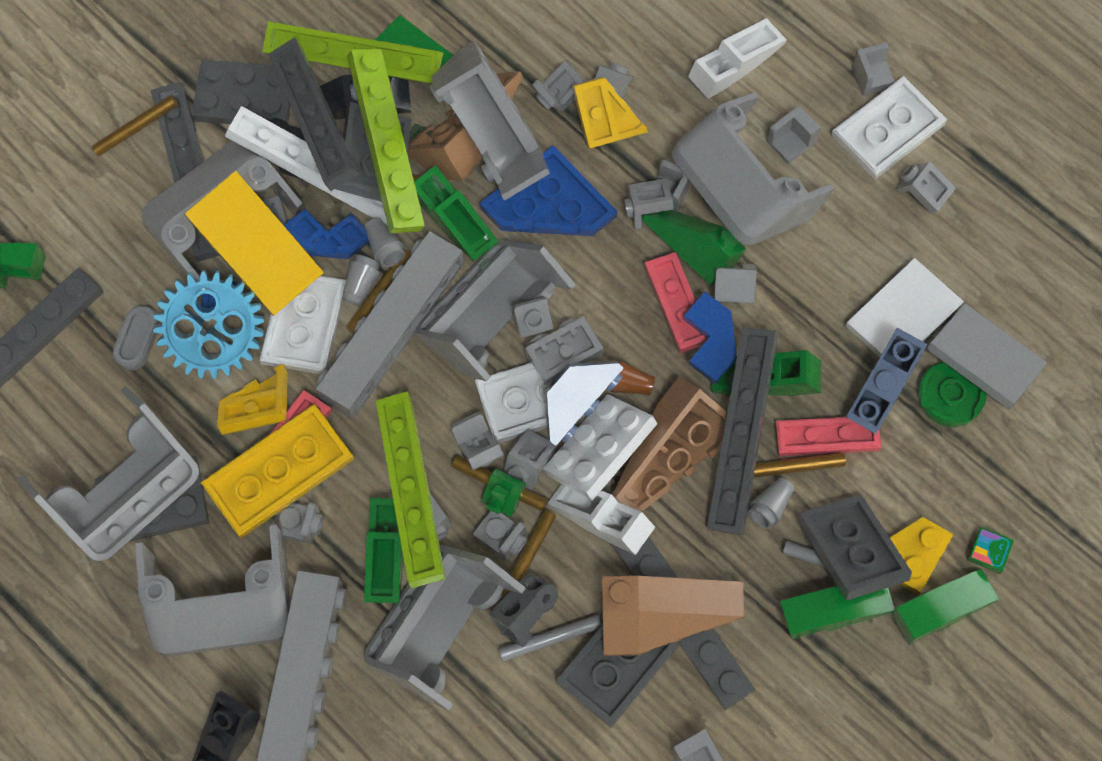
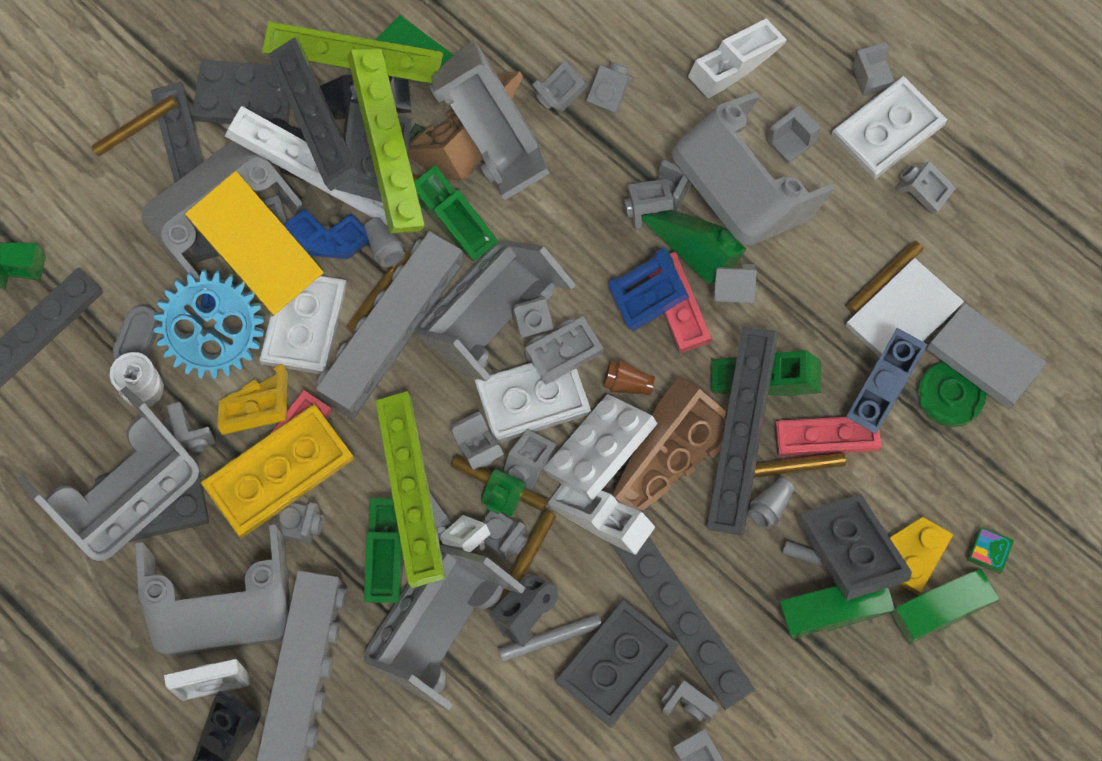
(139, 376): none -> white wheel
(180, 428): none -> light grey bracket
(207, 680): none -> white plate
(360, 279): light grey cone -> none
(465, 534): none -> white tile
(553, 205): blue plate -> none
(576, 393): slope -> none
(604, 113): yellow wing -> none
(651, 297): none -> blue plate
(657, 611): medium nougat wedge -> none
(696, 703): none -> light grey bracket
(716, 324): blue tile -> none
(885, 277): none -> pearl gold bar

